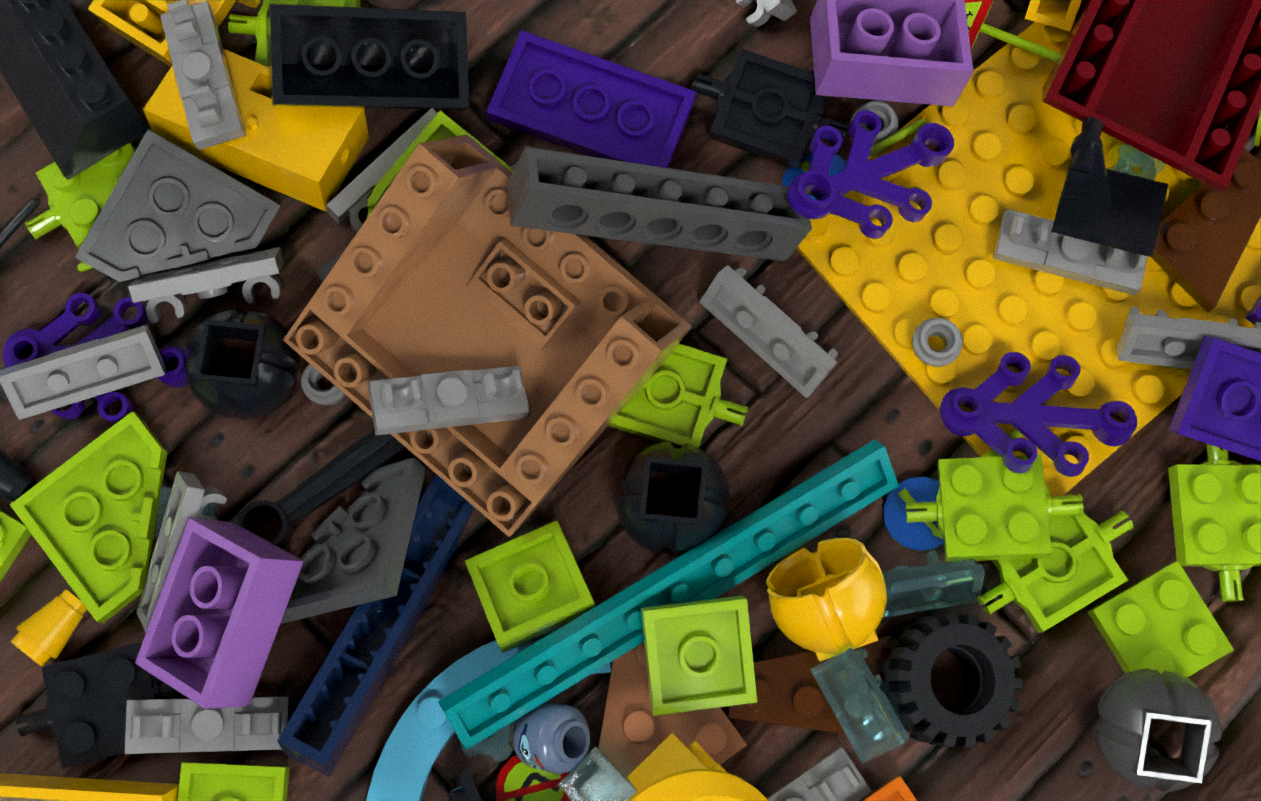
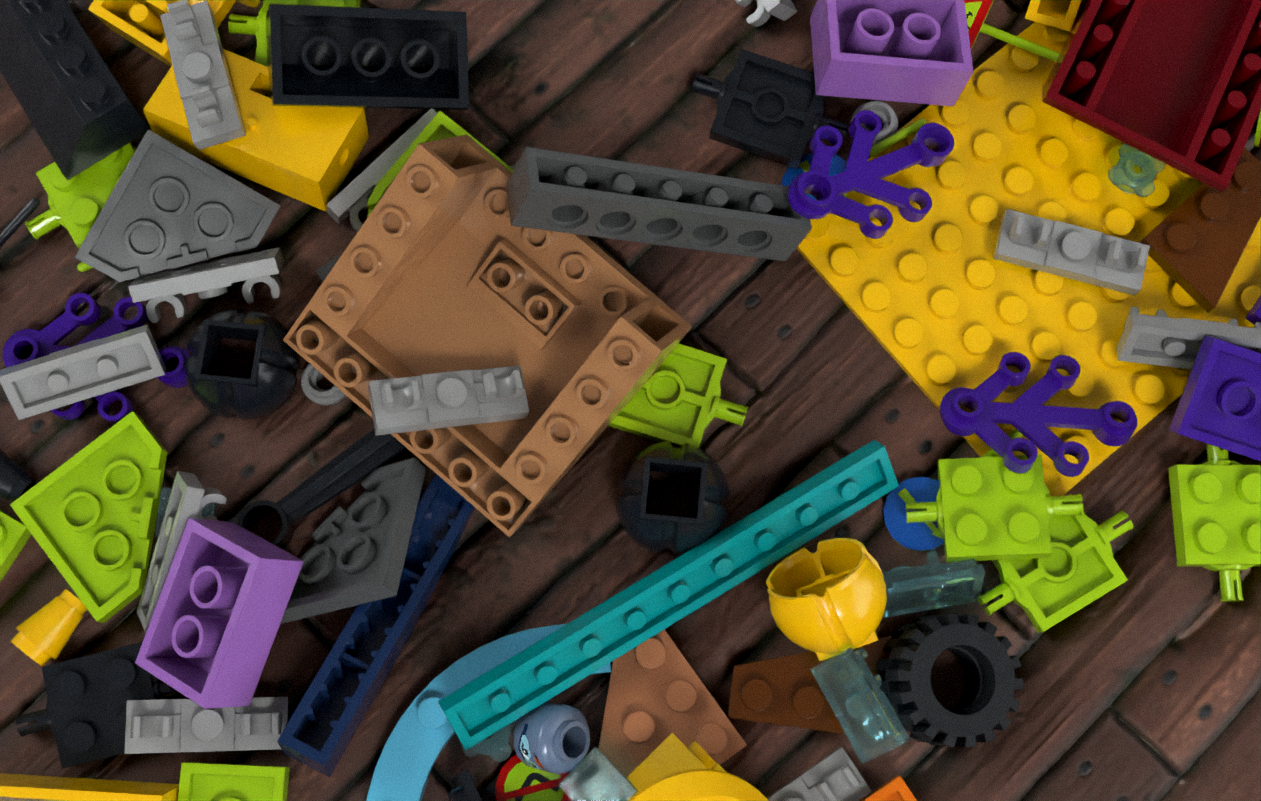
(529, 586): lime plate -> none
(590, 103): dark purple plate -> none
(699, 655): lime plate -> none
(768, 330): light grey plate -> none
(947, 332): light grey plate -> none
(1105, 203): black plate -> none
(1126, 724): dark grey piece -> none
(1161, 625): lime plate -> none

